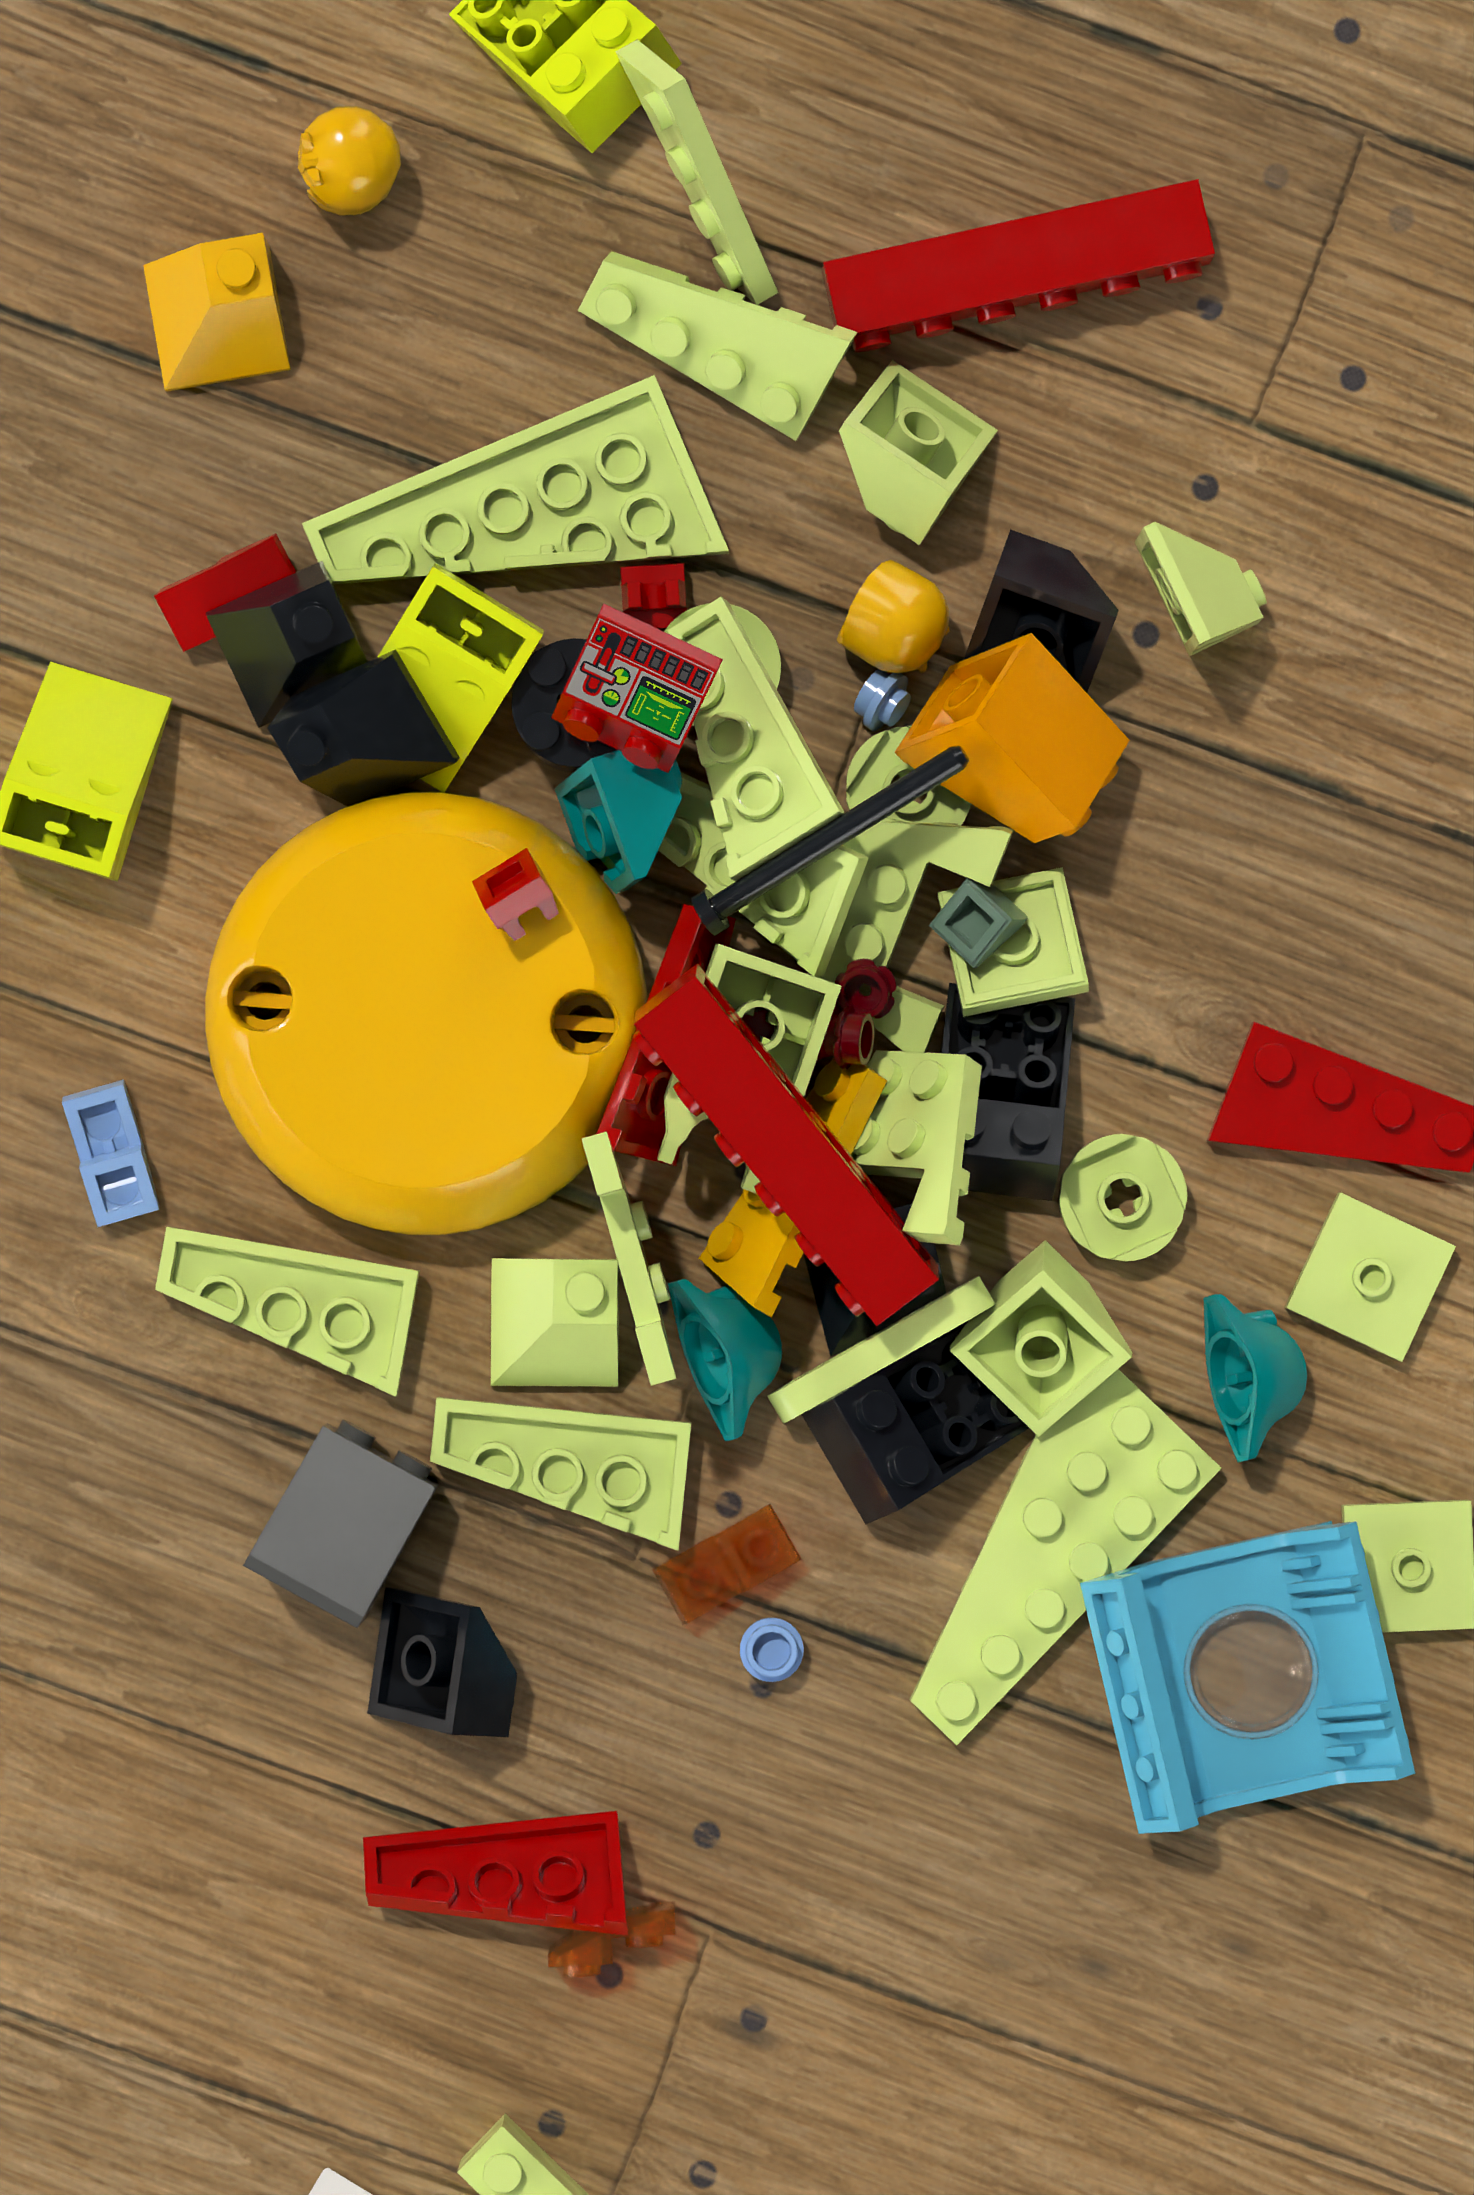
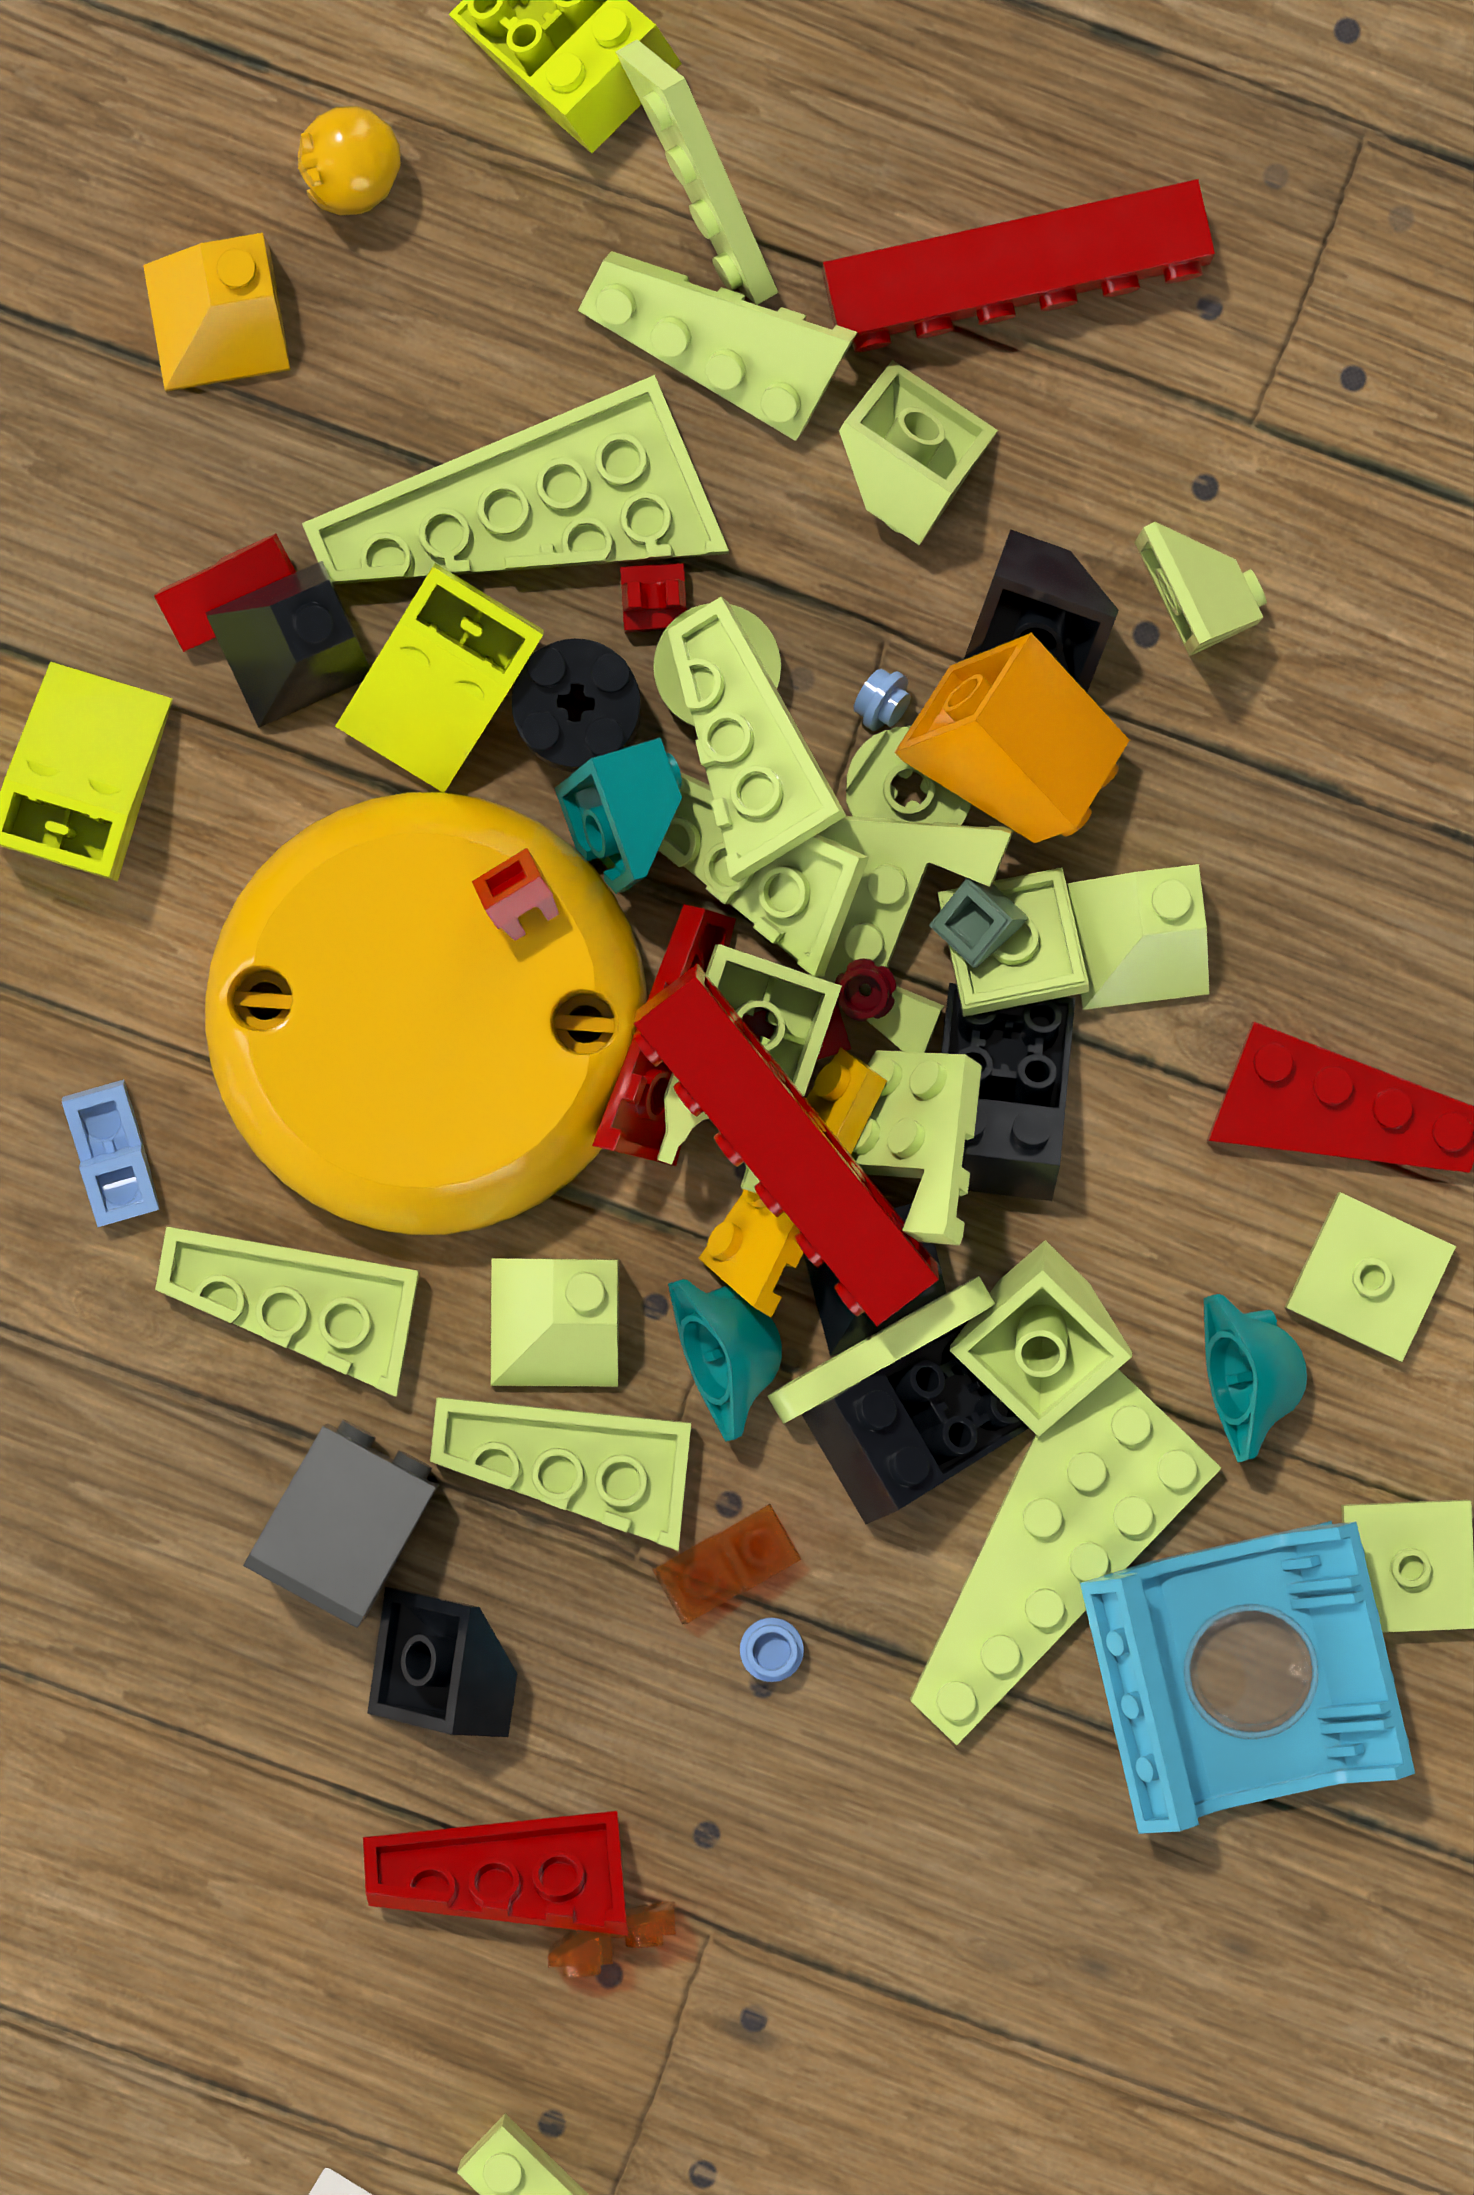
(362, 732): black slope -> none
(635, 689): slope -> none
(643, 1283): yellowish green wing -> none
(716, 908): black bar -> none
(850, 1038): dark red plate -> none
(896, 620): yellow helmet -> none
(1136, 1163): yellowish green plate -> none
(1142, 936): none -> yellowish green slope

